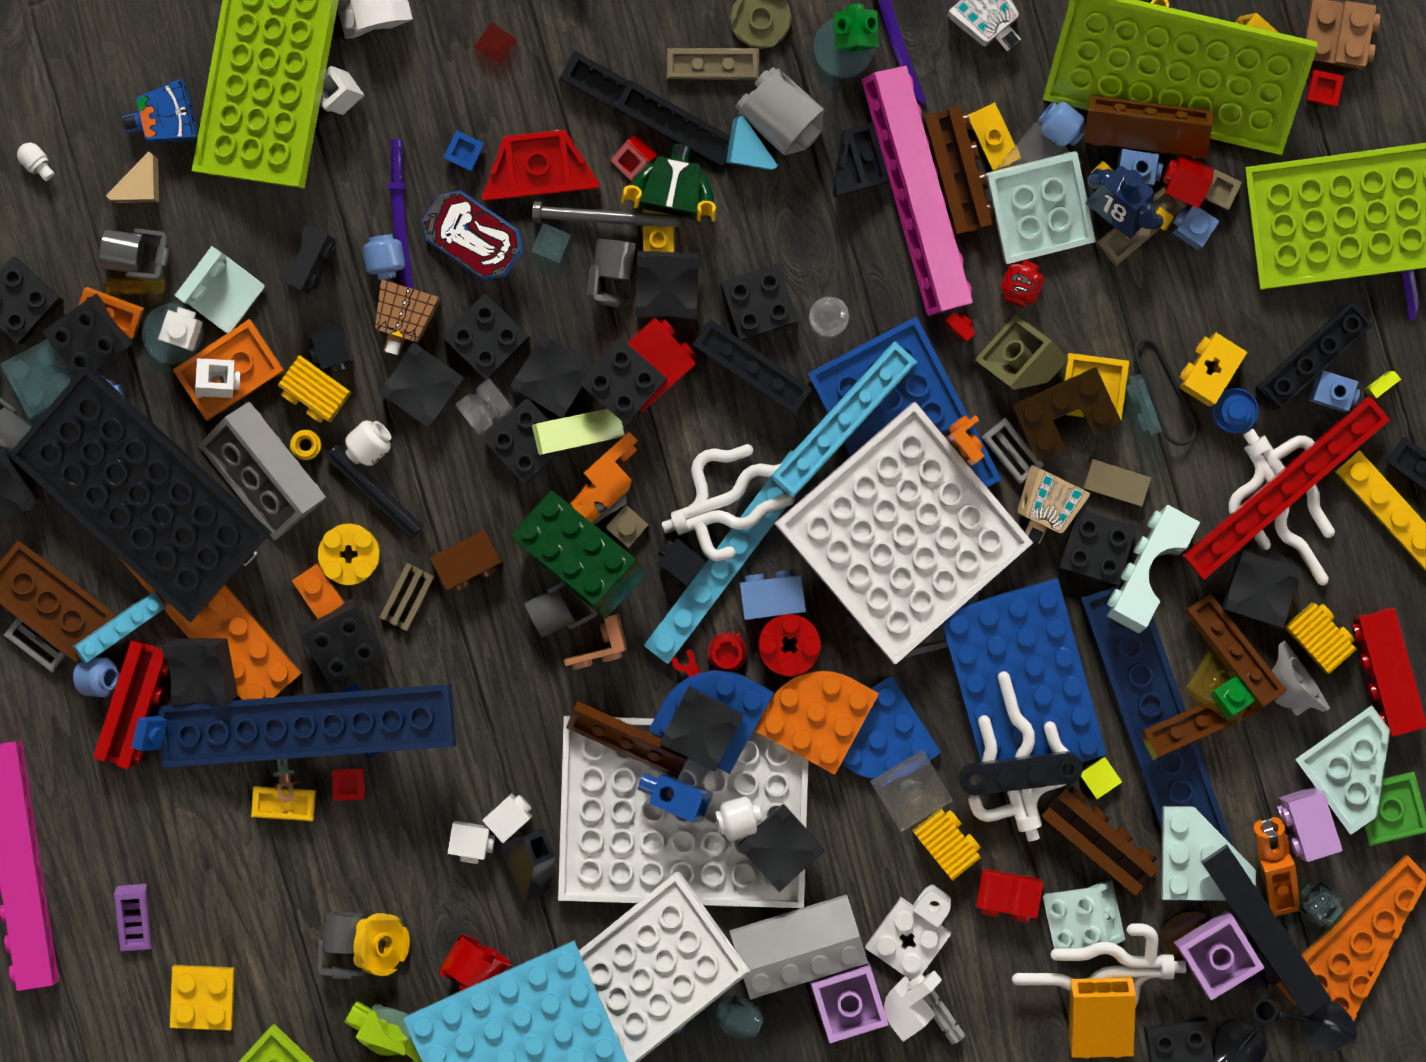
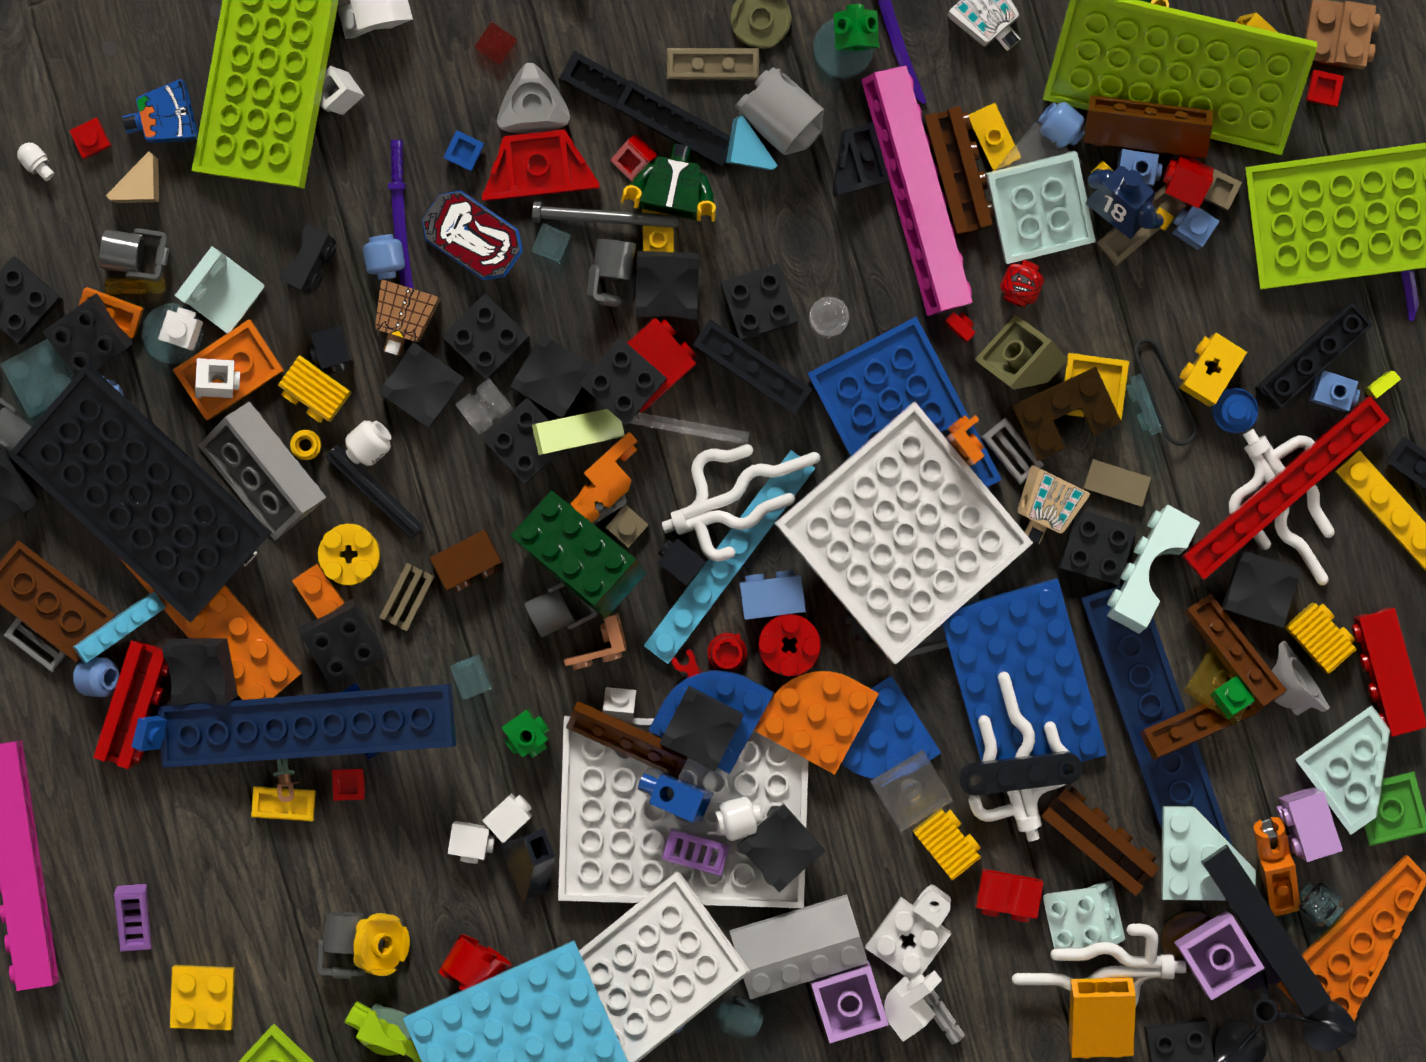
(90, 138): none -> red plate
(471, 676): none -> clear light blue panel
(532, 104): none -> light grey hat
(535, 726): none -> green brick
(619, 703): none -> white plate
(690, 428): none -> clear tile
(693, 863): none -> medium lavender slope
(843, 419): medium azure tile -> none
(1100, 777): neon yellow tile -> none

